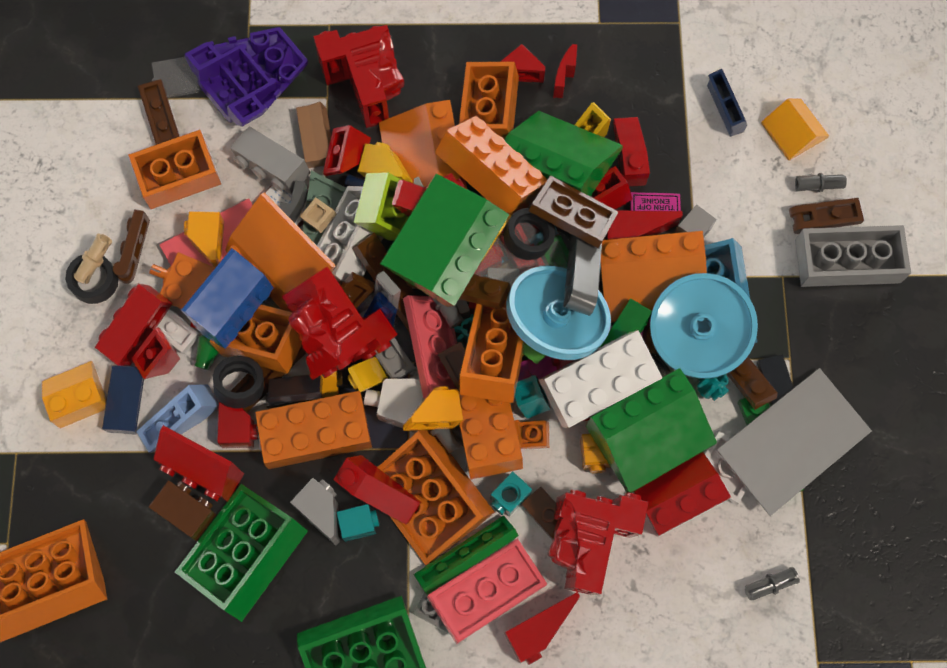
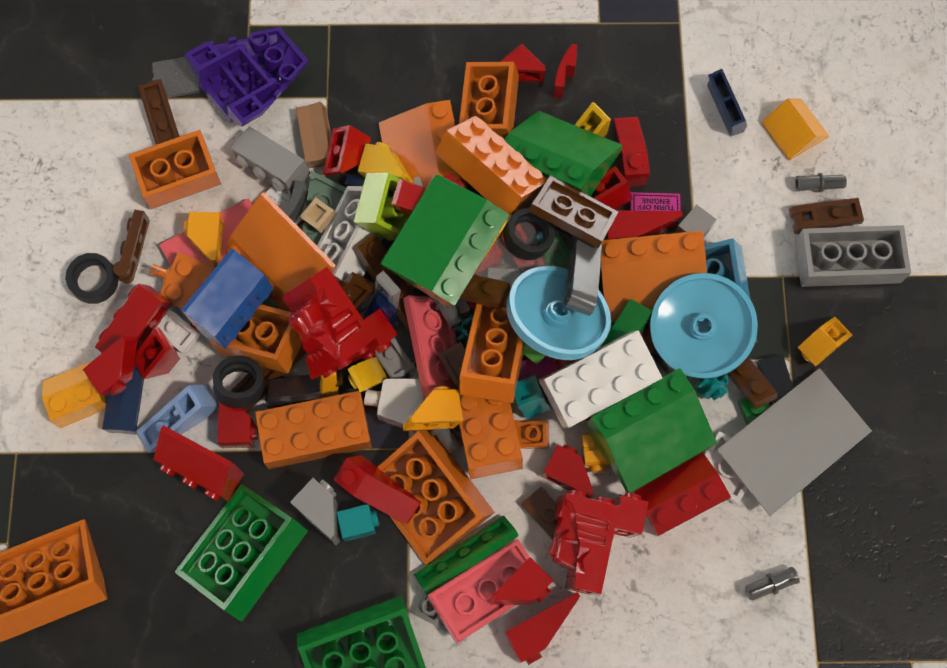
(92, 258): tan pin -> none
(113, 367): none -> red slope
(183, 510): reddish brown brick -> none
(205, 353): green cone -> none
(369, 64): red brick -> none
(516, 484): teal brick -> none
(524, 586): none -> red slope
(568, 470): none -> red slope
(824, 341): none -> light orange slope

